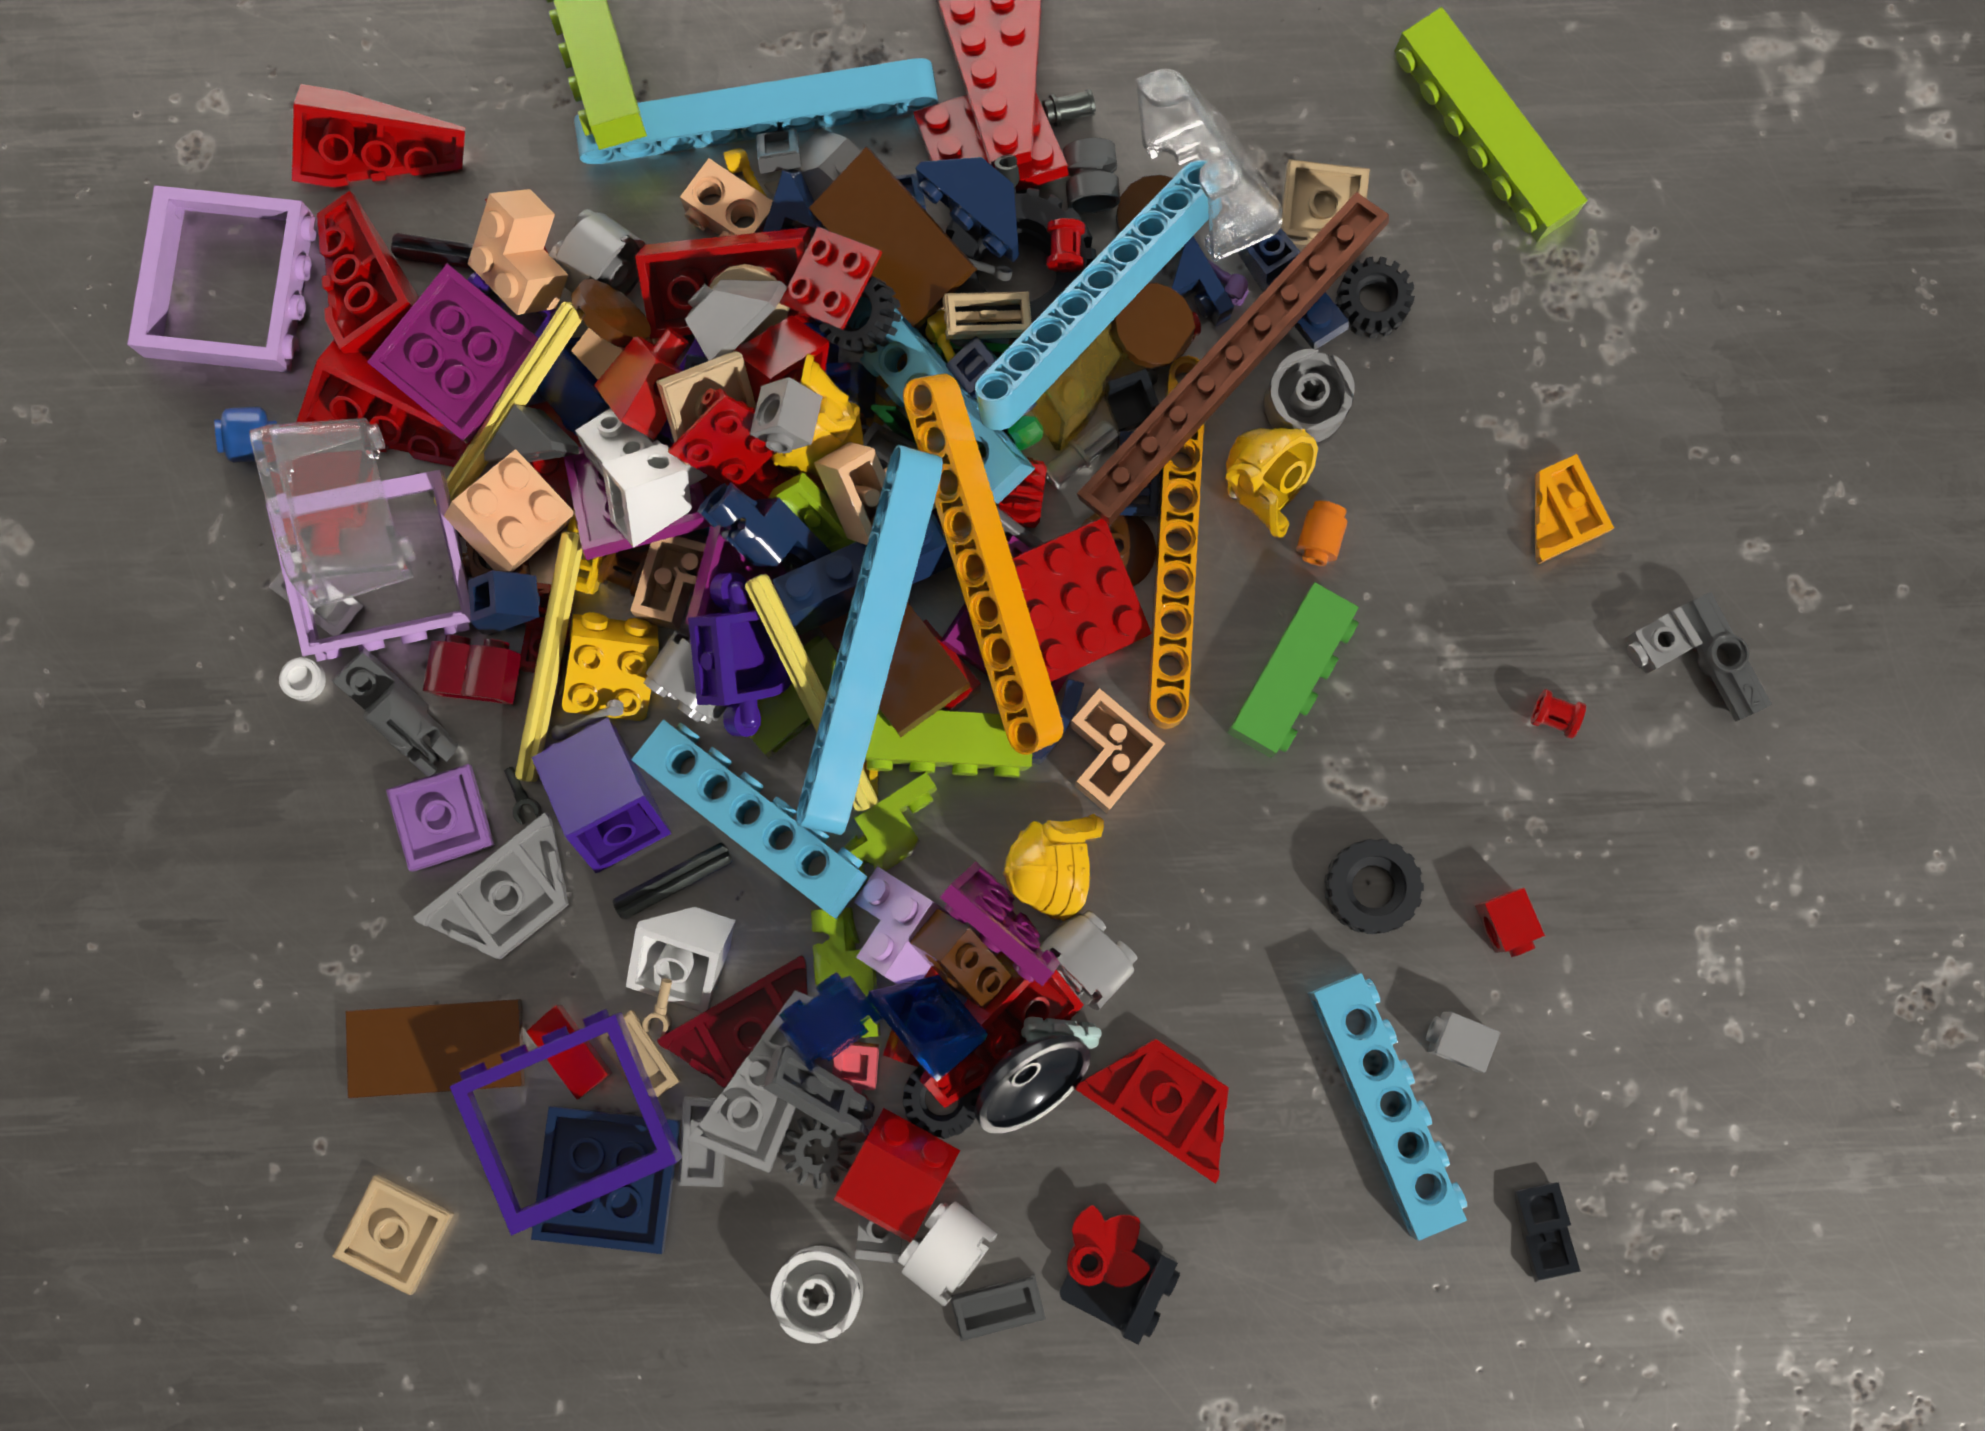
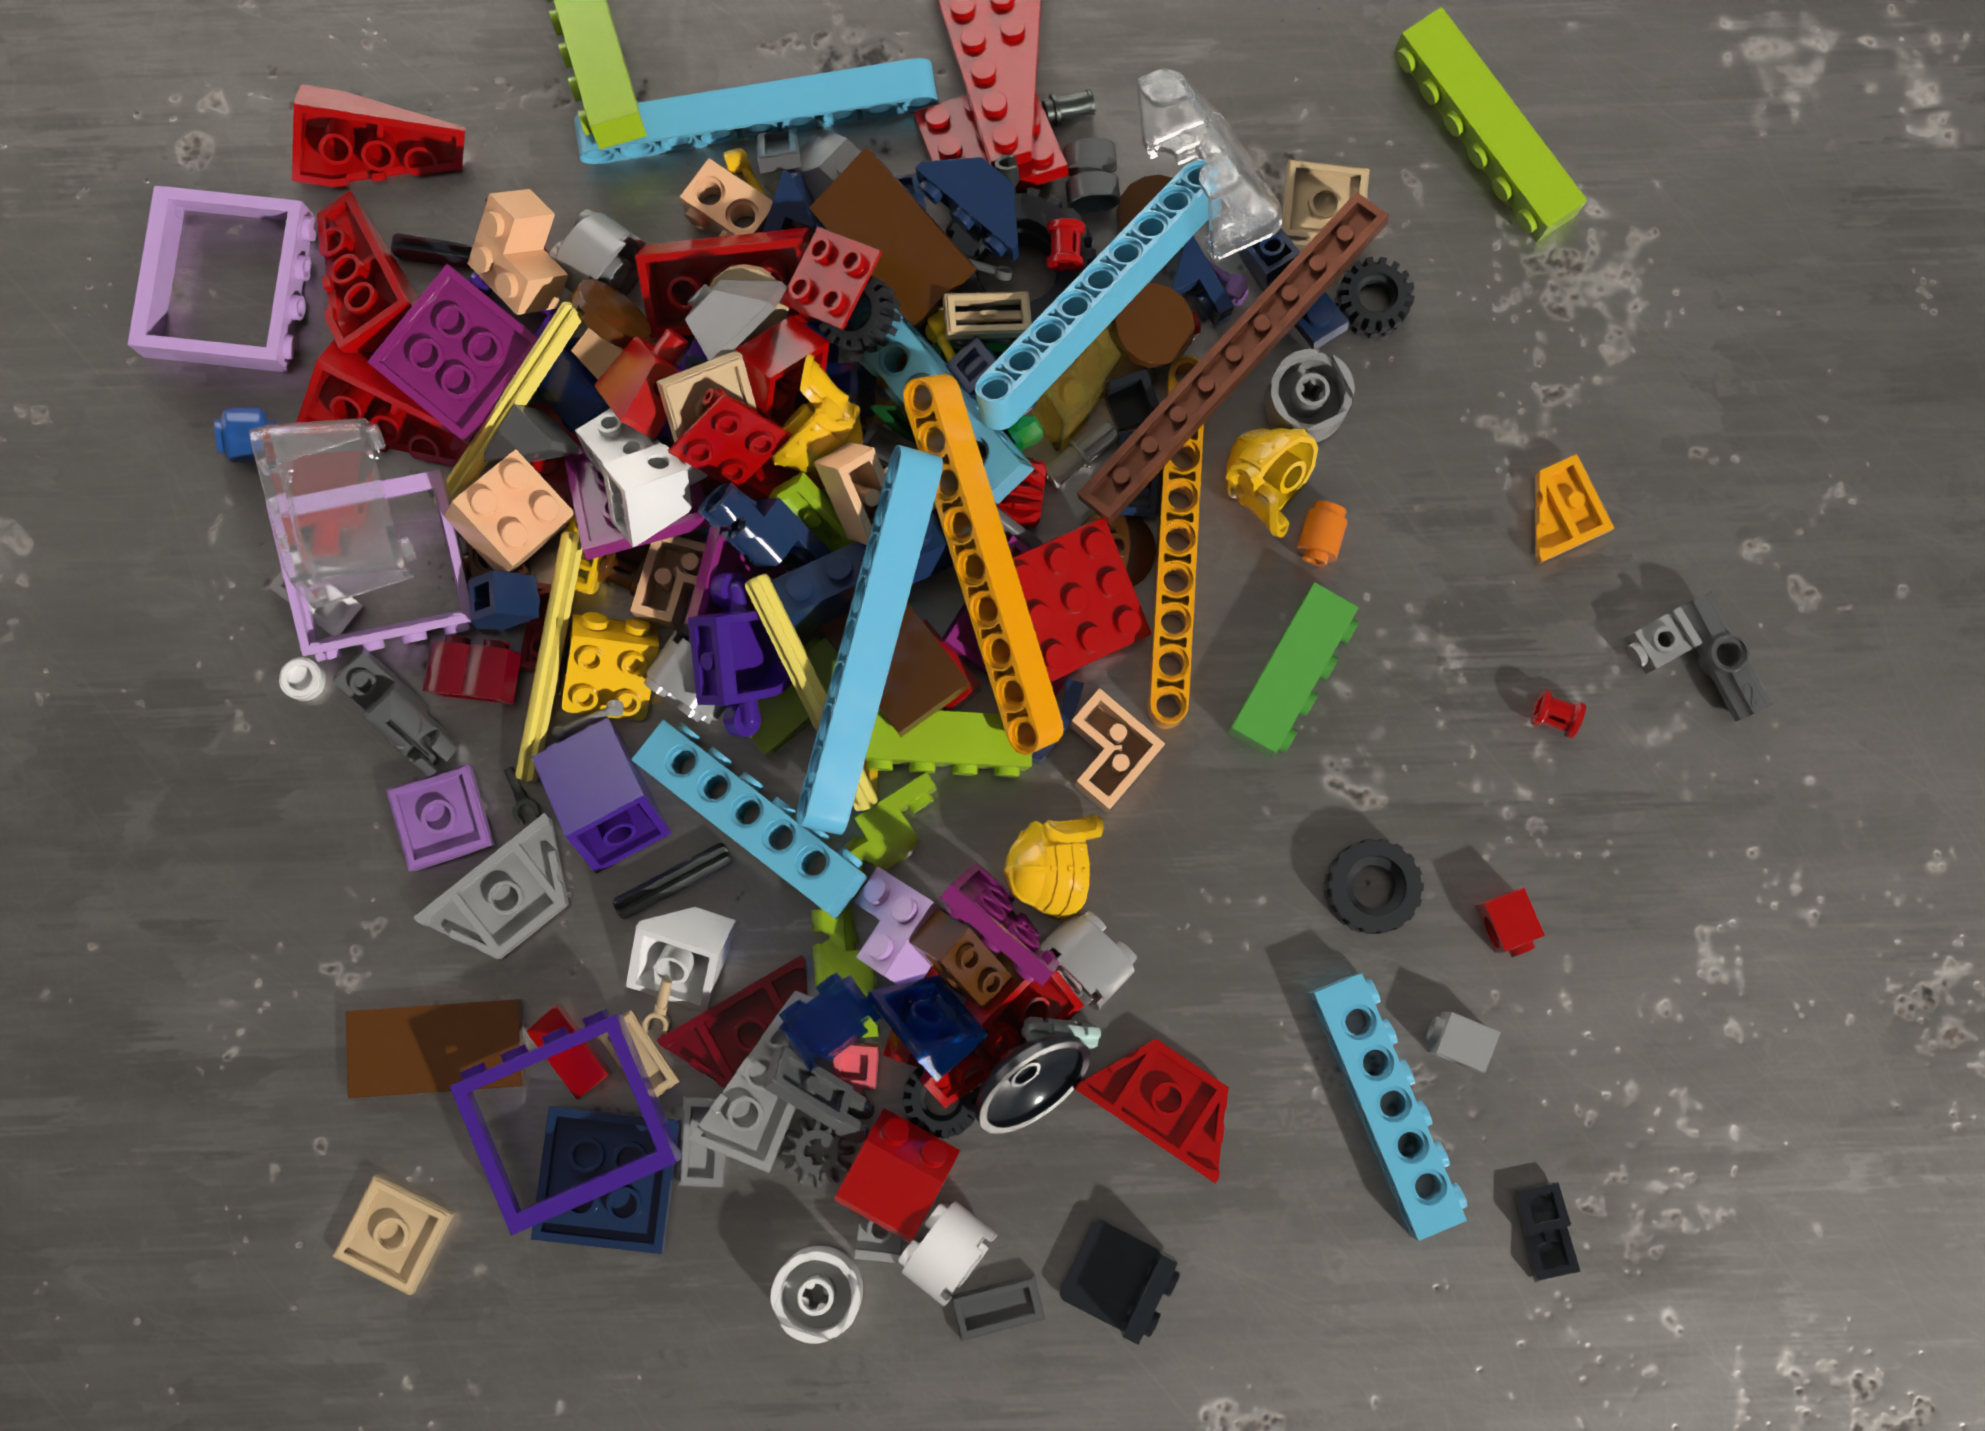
(786, 415): light grey brick -> none
(1111, 1244): red plate -> none

